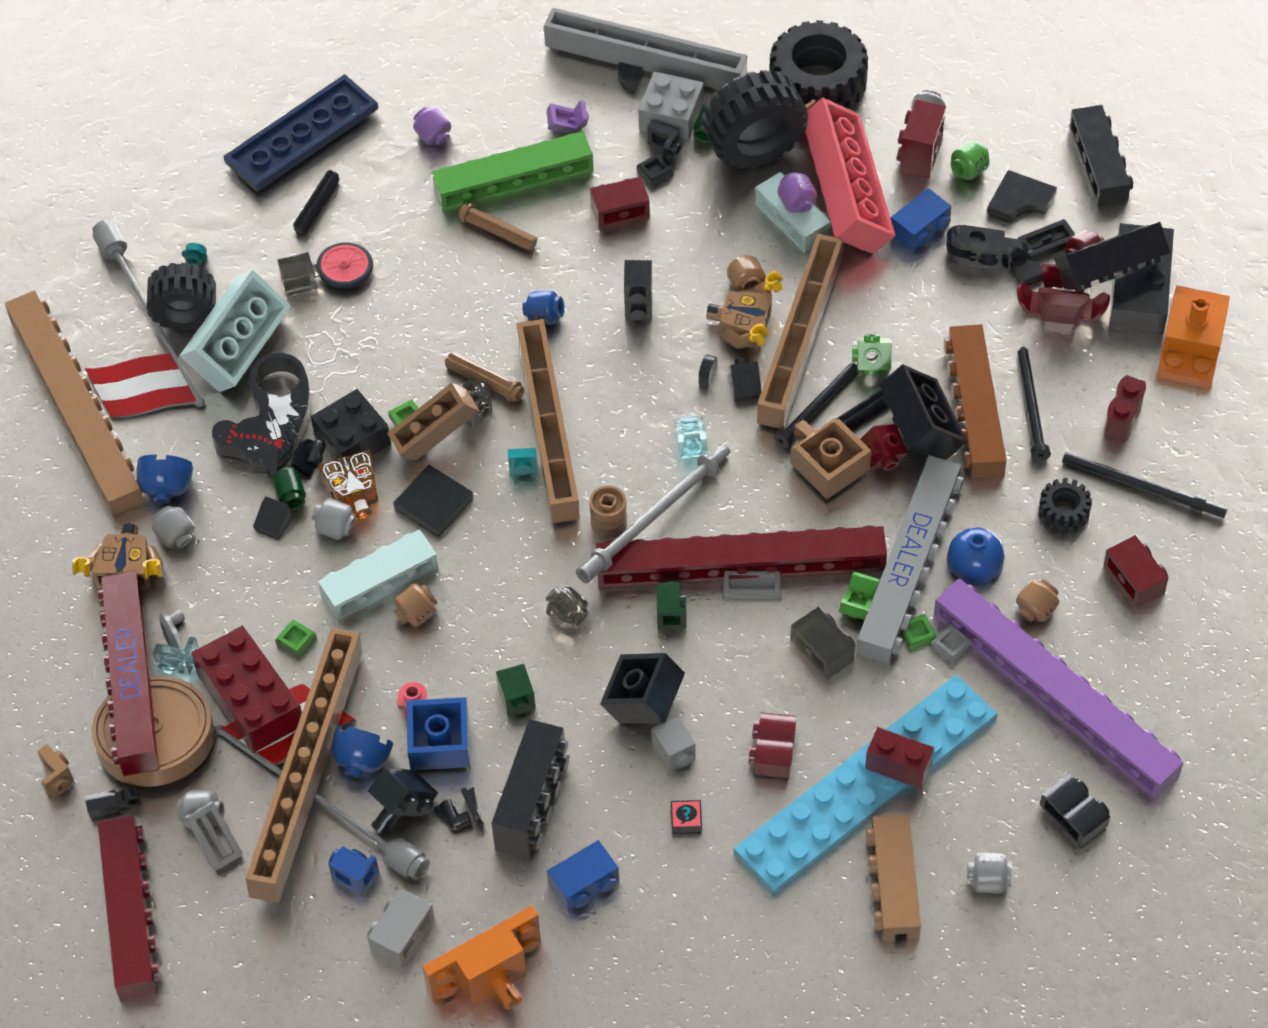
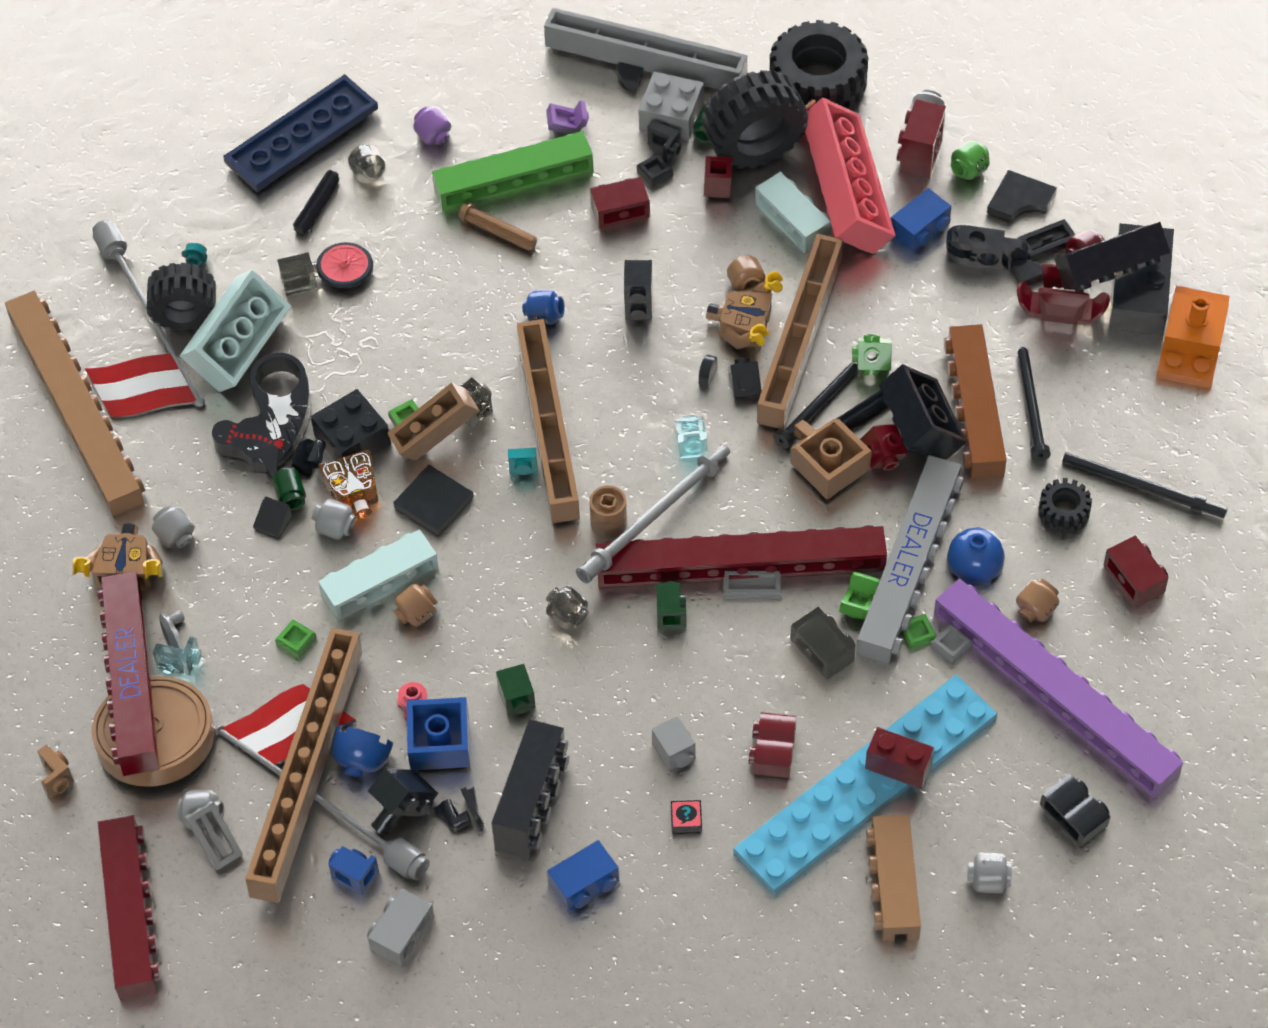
(112, 801): black bar -> none
(164, 477): blue cylinder -> none
(247, 688): dark red brick -> none
(366, 163): none -> clear smoke head
(487, 962): orange brick -> none
(493, 381): medium nougat axle -> none
(642, 688): black brick -> none
(717, 176): none -> dark red brick
(797, 193): medium lavender head -> none
(1100, 155): black brick -> none
(1124, 408): dark red brick -> none

